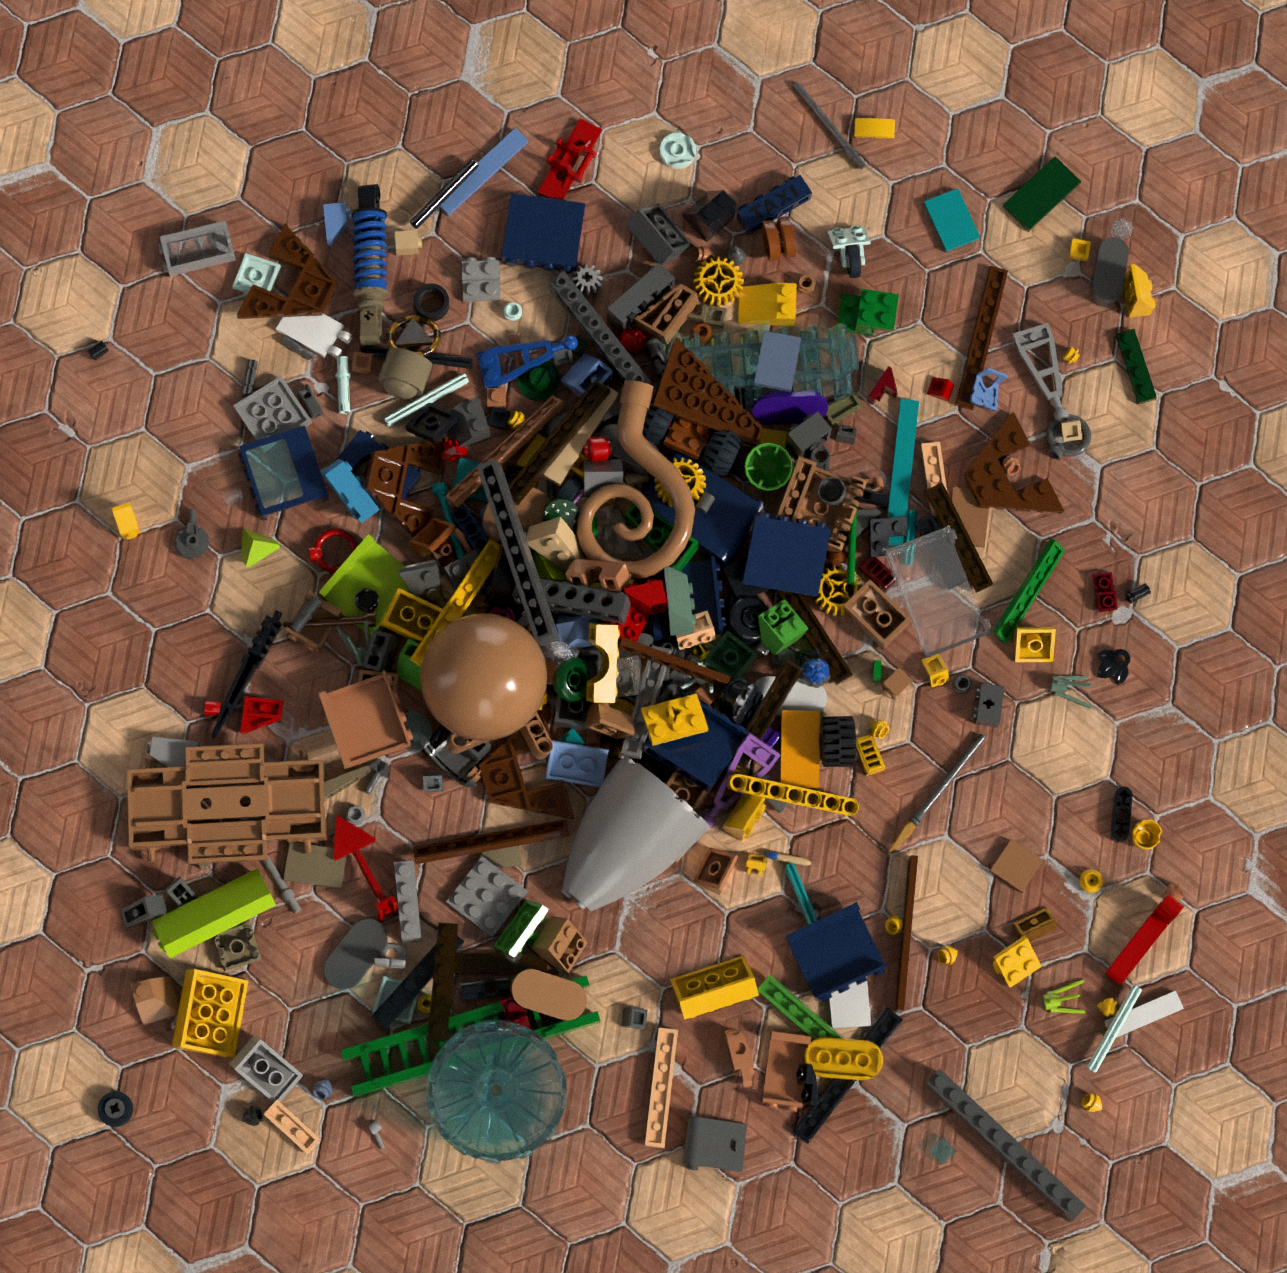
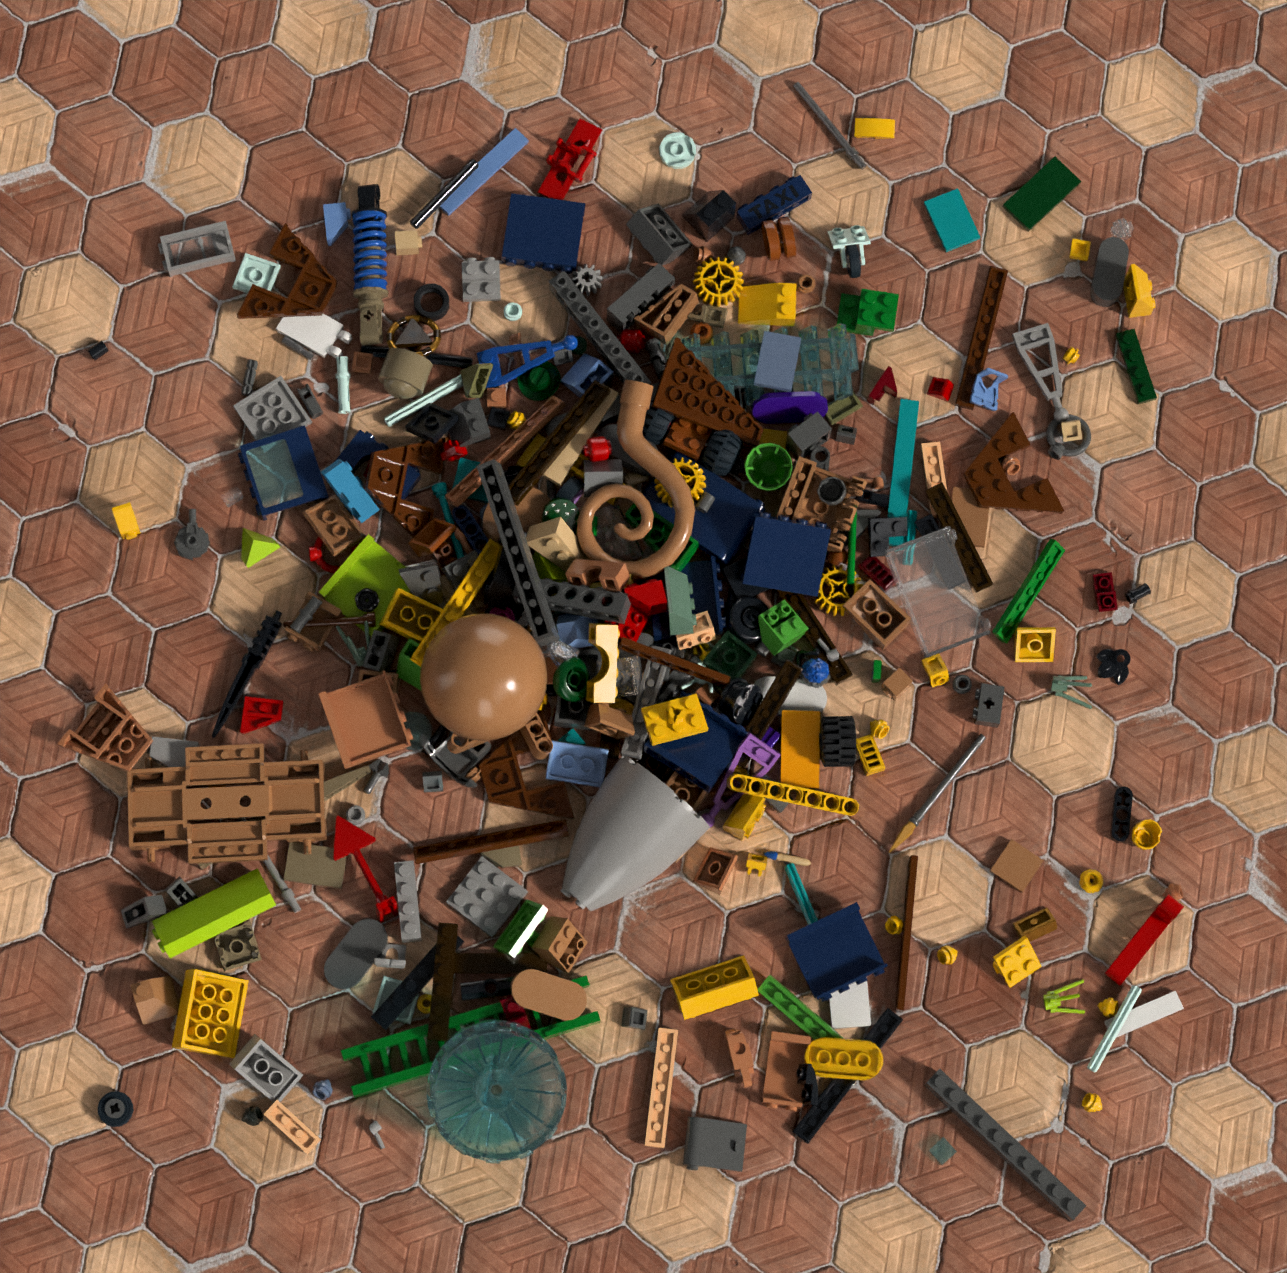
(109, 733): none -> nougat wedge
(212, 708): red hose -> none
(334, 525): none -> medium nougat tile
(476, 379): none -> olive slope
(832, 655): none -> light grey hand

